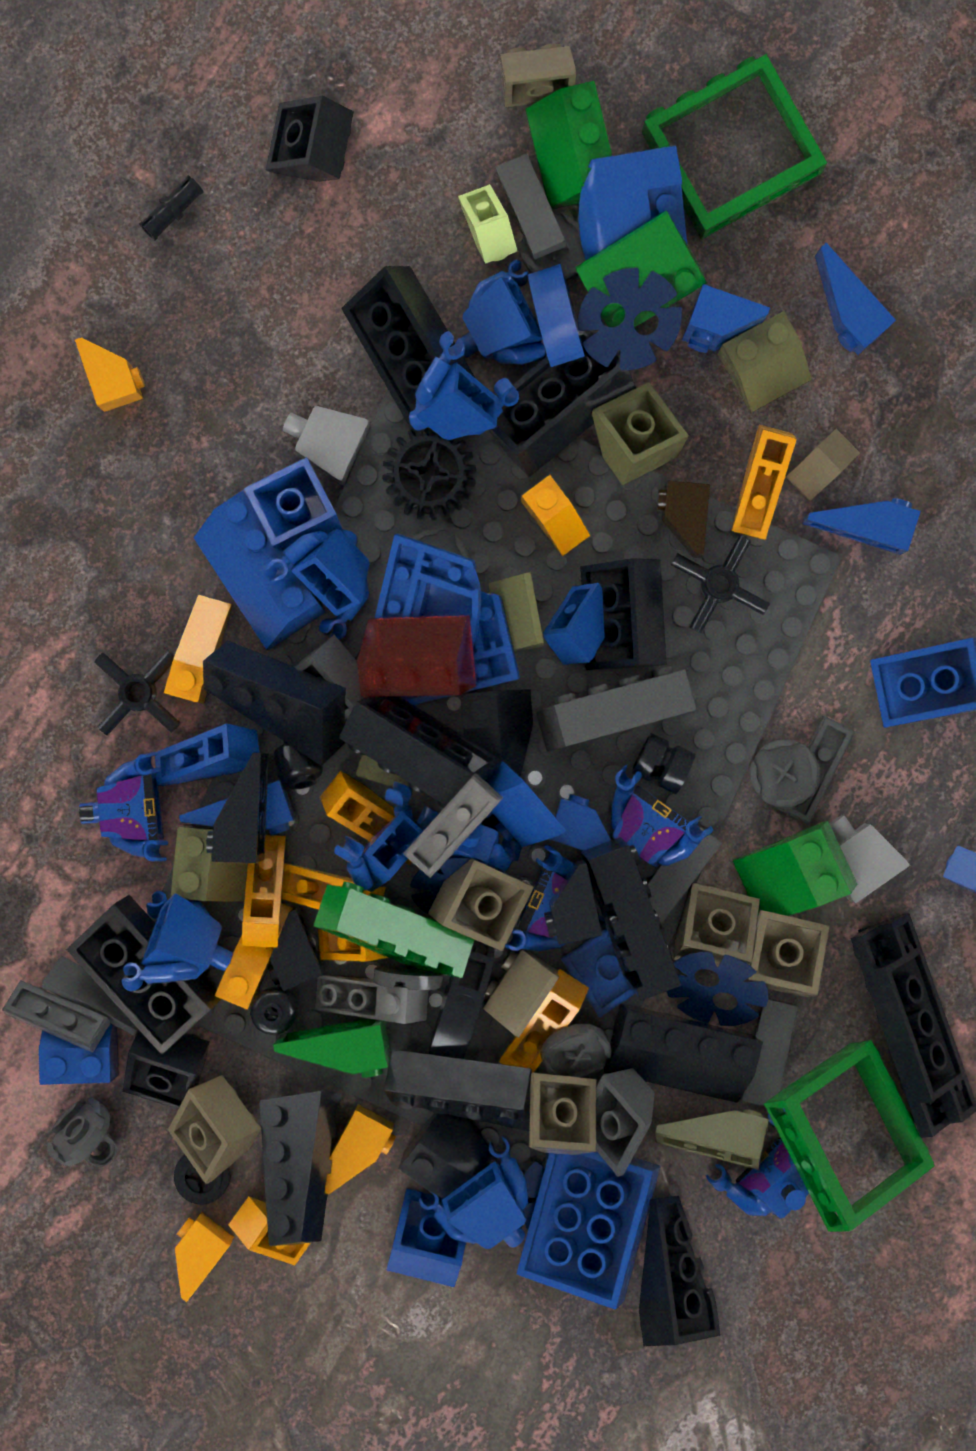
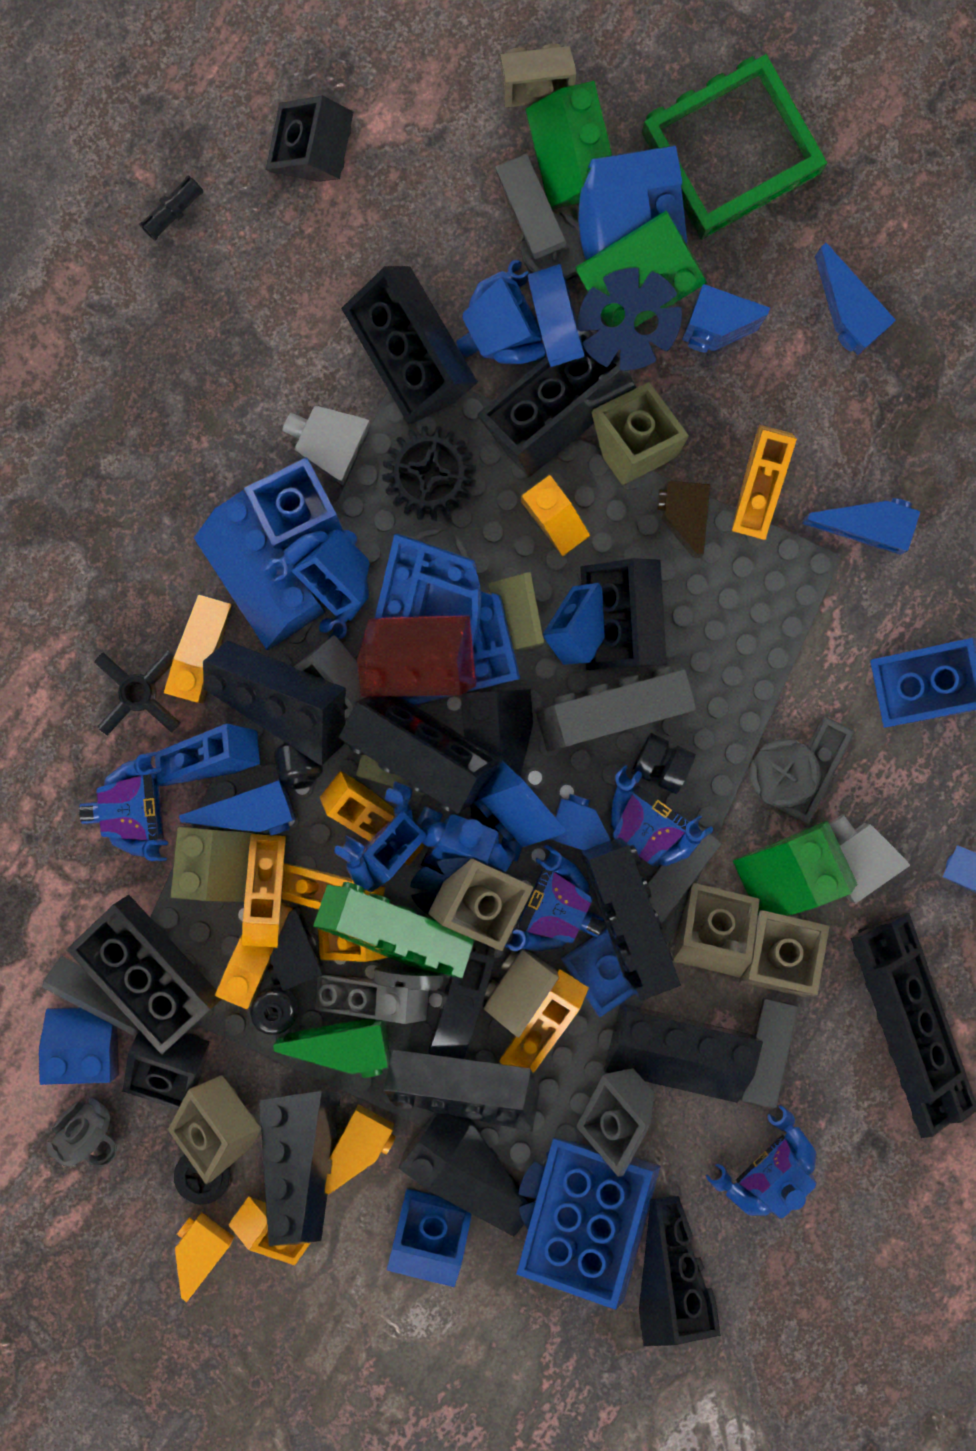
(56, 1016): dark grey tile -> none
(110, 376): light orange slope -> none
(180, 943): blue torso -> none
(241, 825): black slope -> none
(453, 825): dark grey tile -> none
(454, 400): blue torso -> none
(487, 1205): blue torso -> none
(488, 224): yellowish green slope -> none
(562, 1114): dark tan slope -> none
(573, 908): black slope -> none
(576, 1051): dark grey tile -> none
(724, 1136): olive slope -> none
(728, 571): black bar -> none
(731, 980): dark blue piece -> none
(766, 362): olive slope -> none
(809, 1155): green window -> none
(823, 465): dark tan slope -> none

